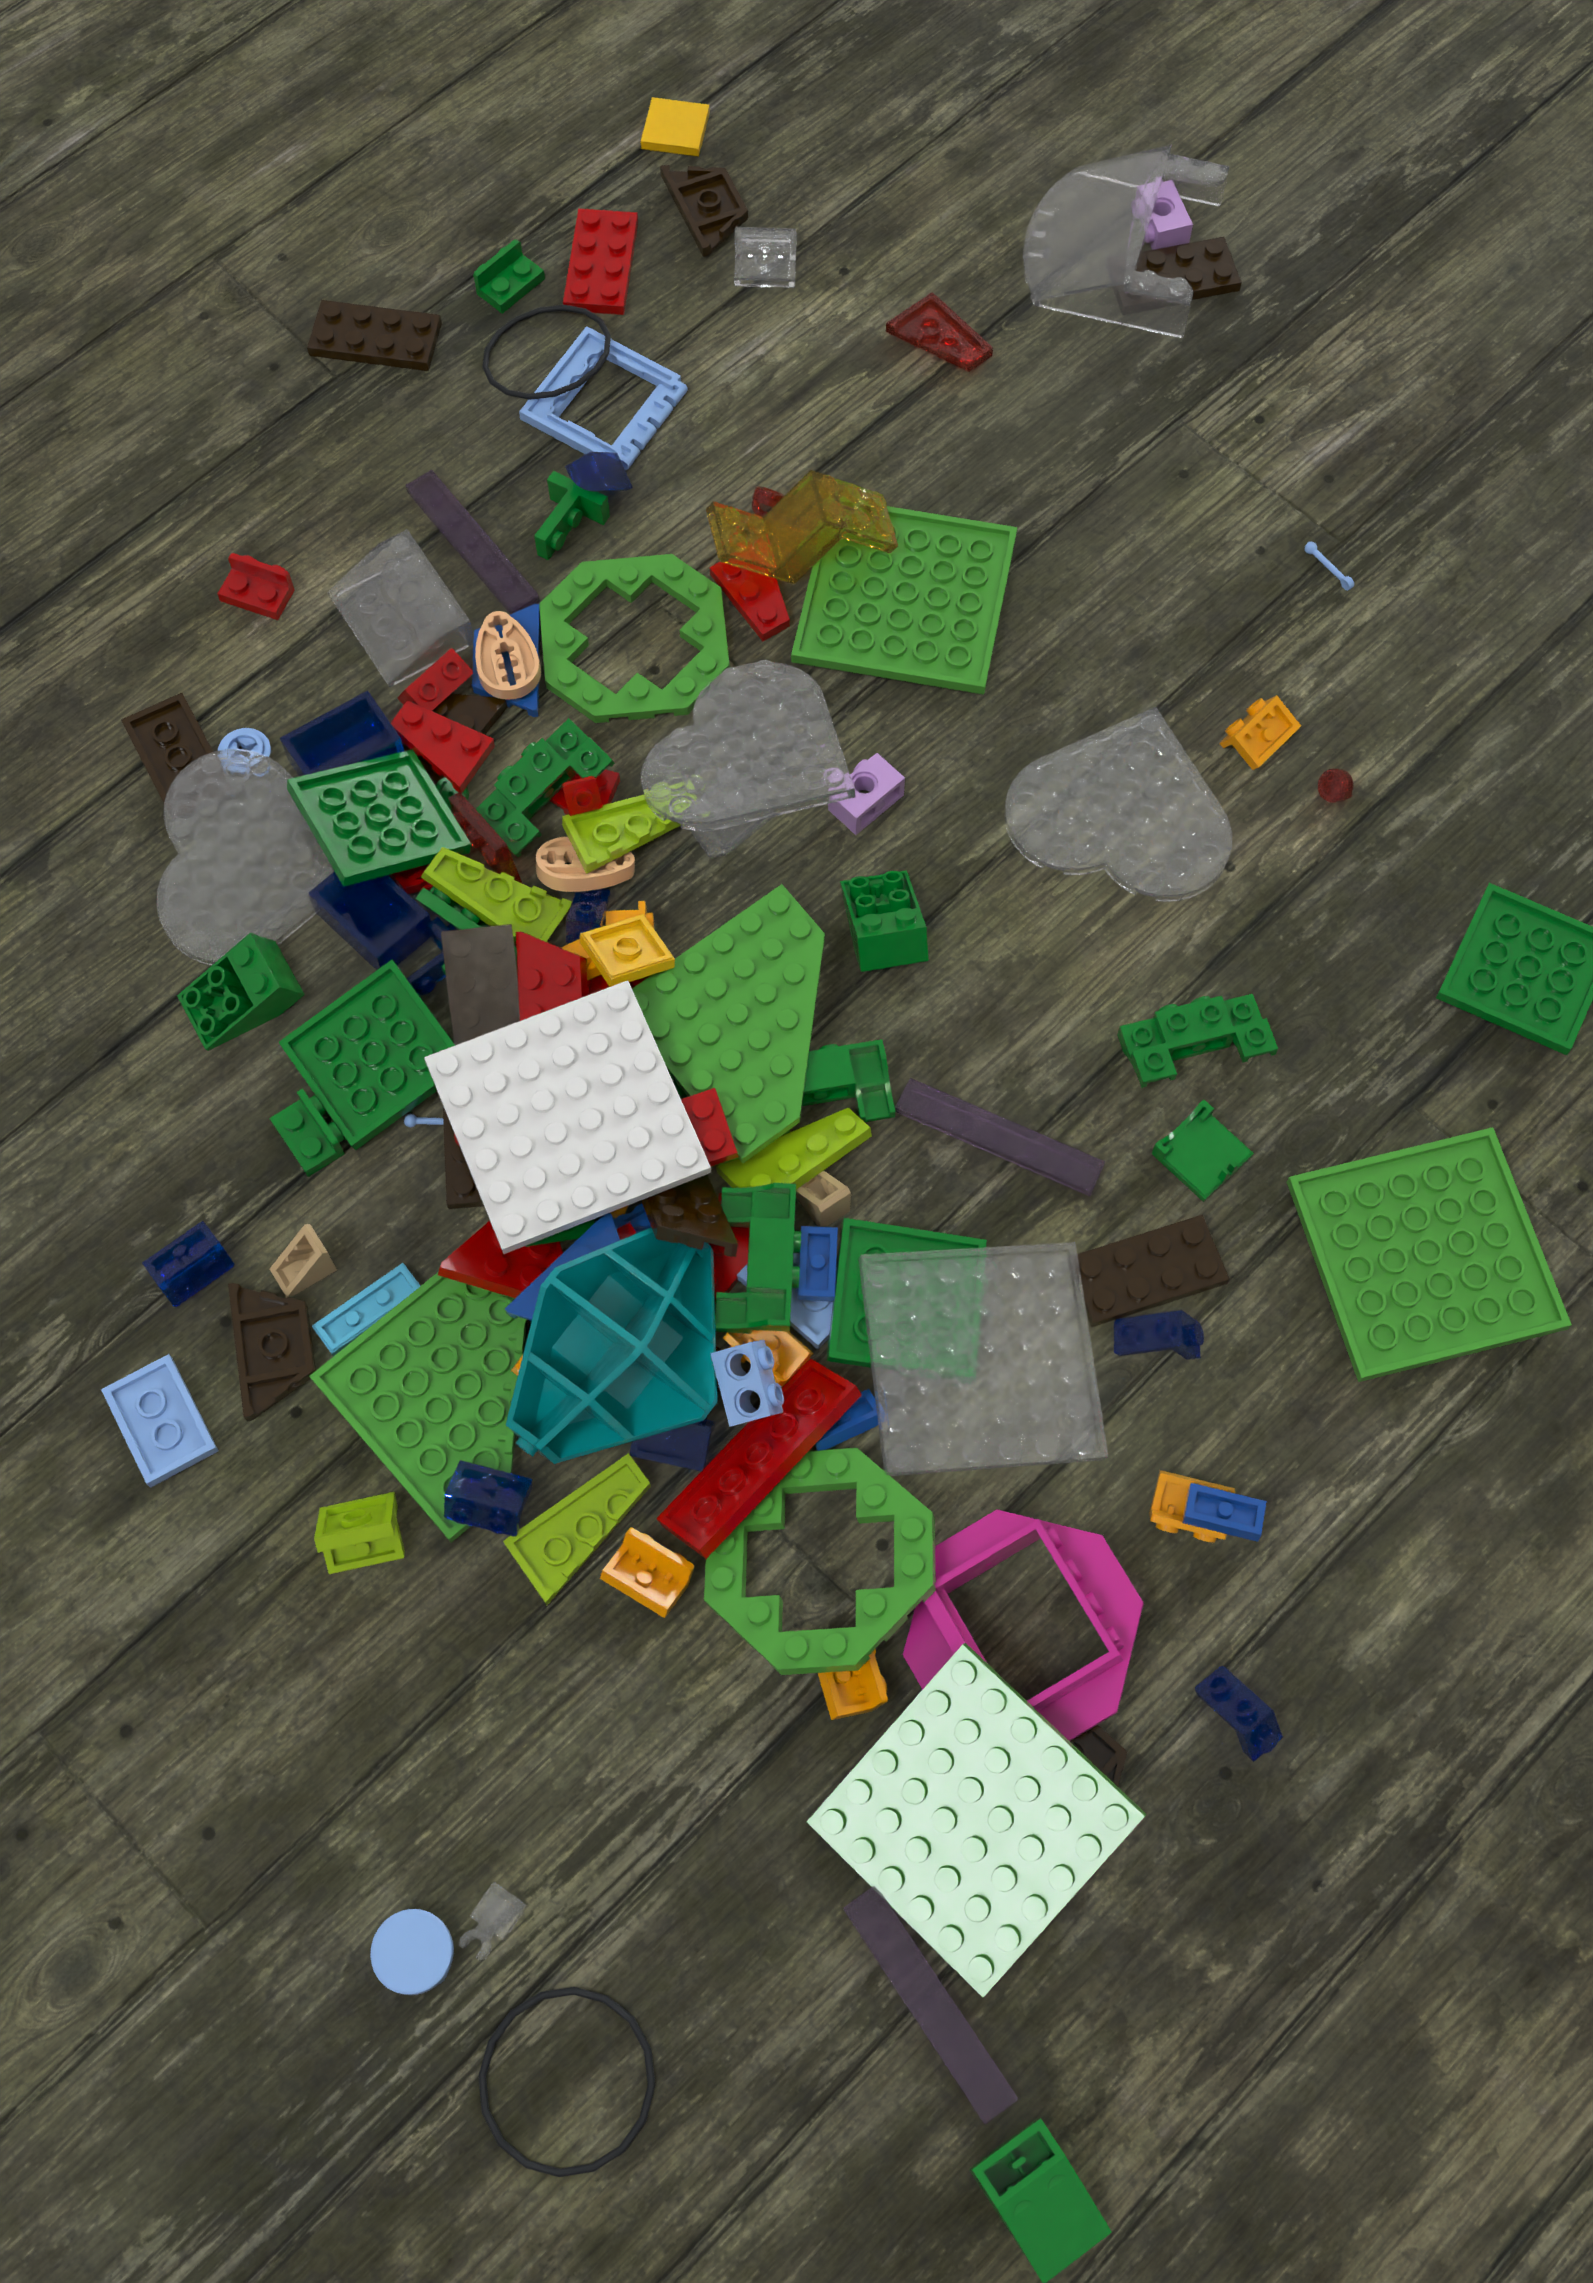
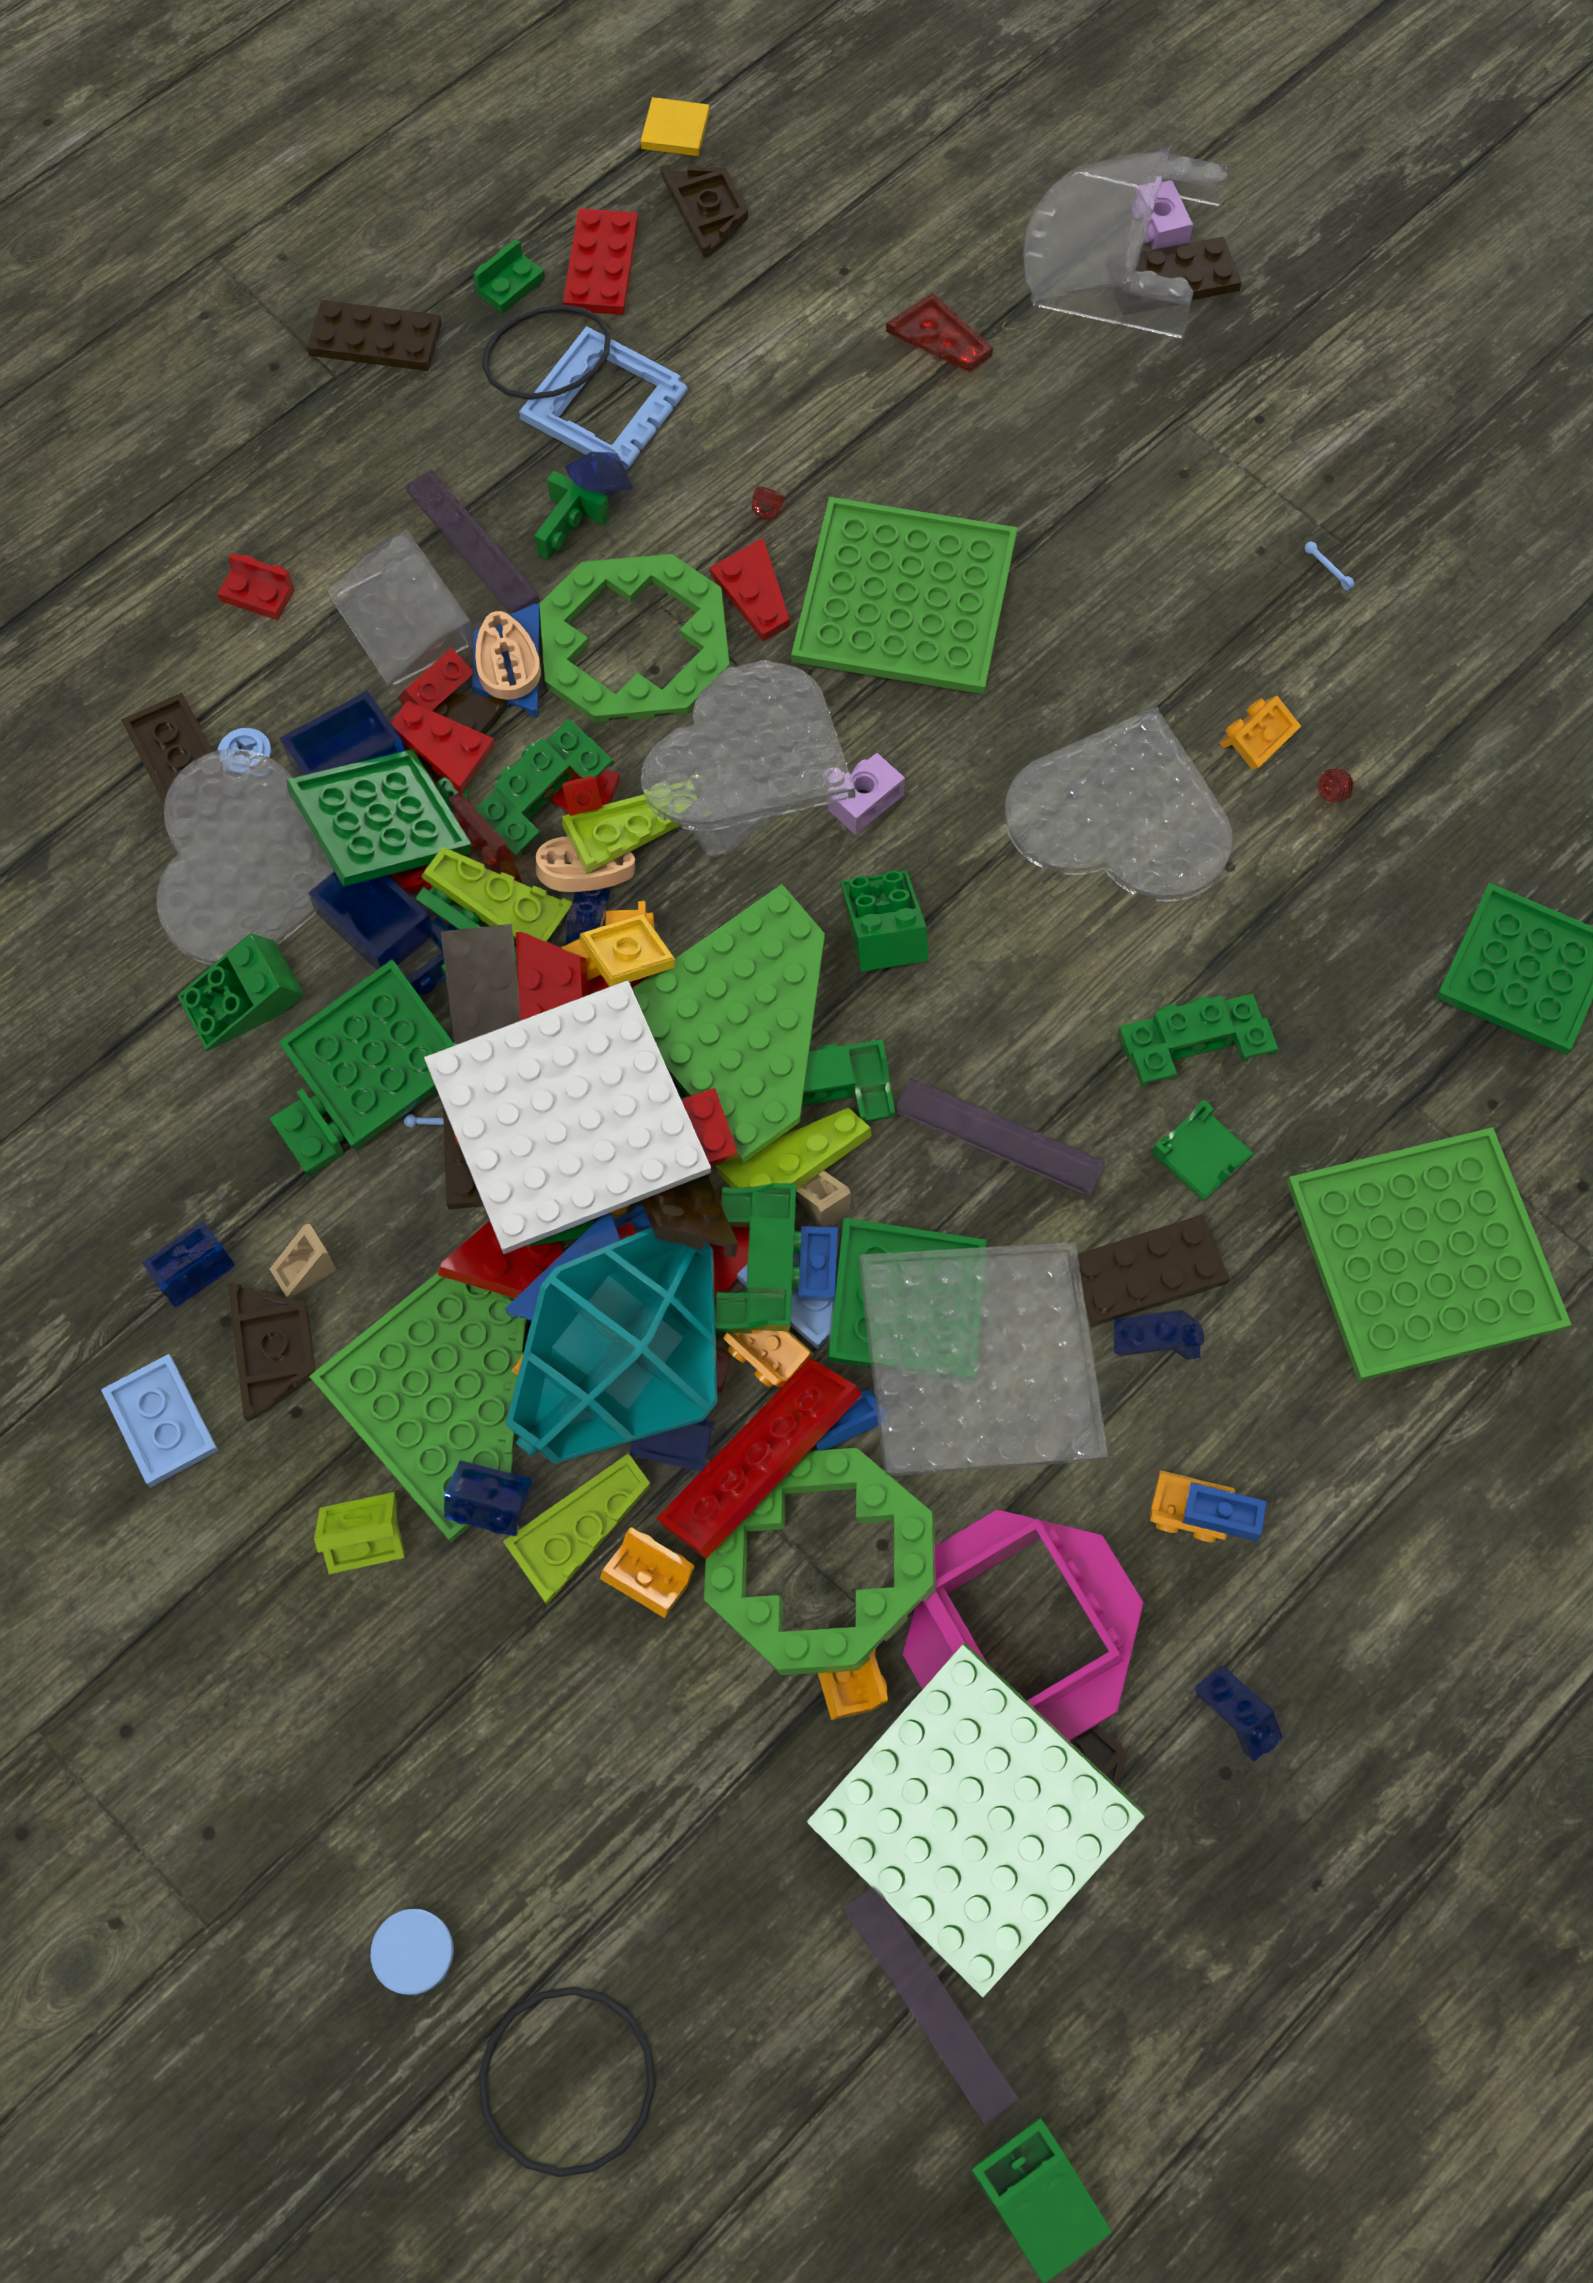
(365, 1309): medium azure tile -> none
(496, 1916): clear plate -> none
(738, 1385): light blue brick -> none
(765, 257): clear bracket -> none
(801, 527): clear yellow bracket -> none

